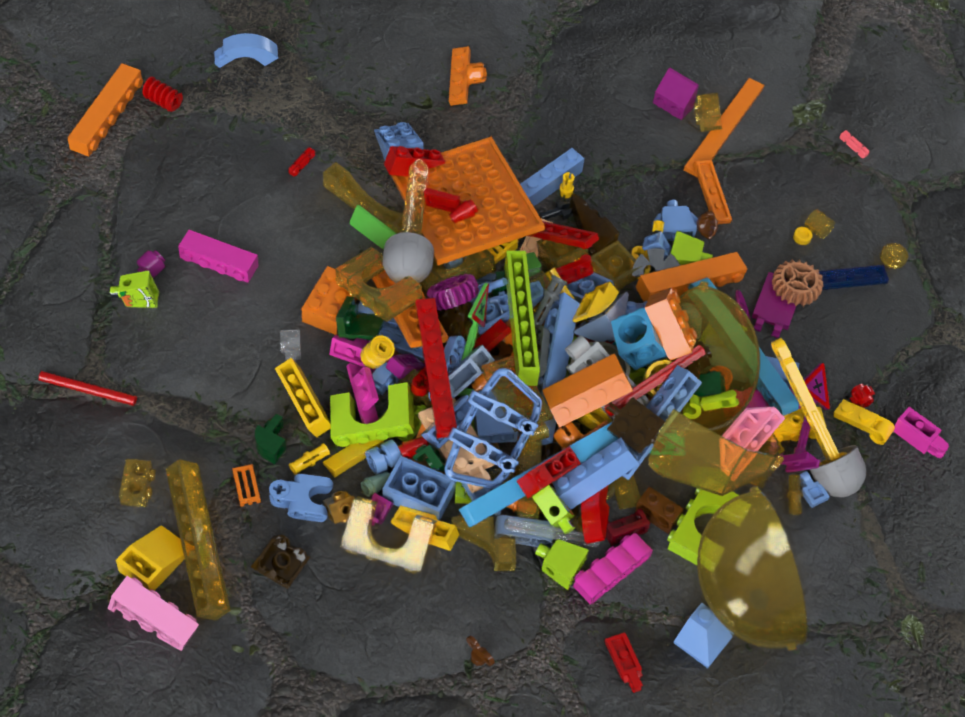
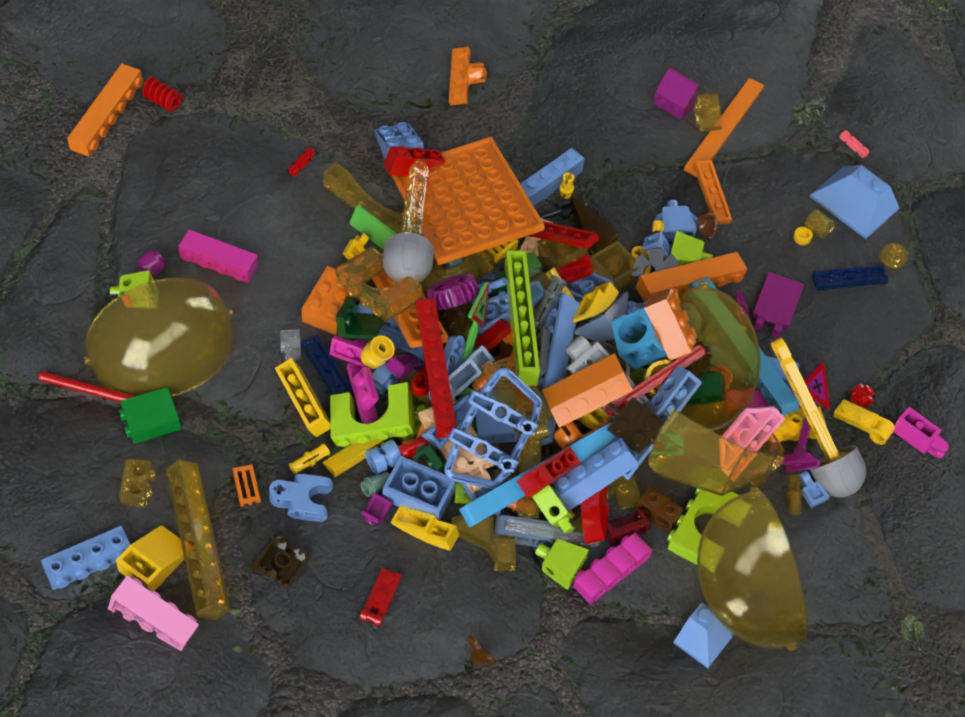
(85, 558): none -> medium blue brick
(149, 415): none -> green brick
(161, 337): none -> clear yellow windscreen
(246, 45): medium blue arch -> none
(267, 441): dark green brick -> none
(326, 366): none -> clear blue tile
(339, 506): pearl gold brick -> none
(355, 246): none -> yellow plate
(359, 538): clear yellow arch -> none
(381, 596): none -> red plate
(441, 200): red tile -> none
(464, 211): red cone -> none
(625, 660): red hinge -> none
(723, 400): lime piece -> none
(798, 278): nougat gear -> none
(857, 199): none -> medium blue slope

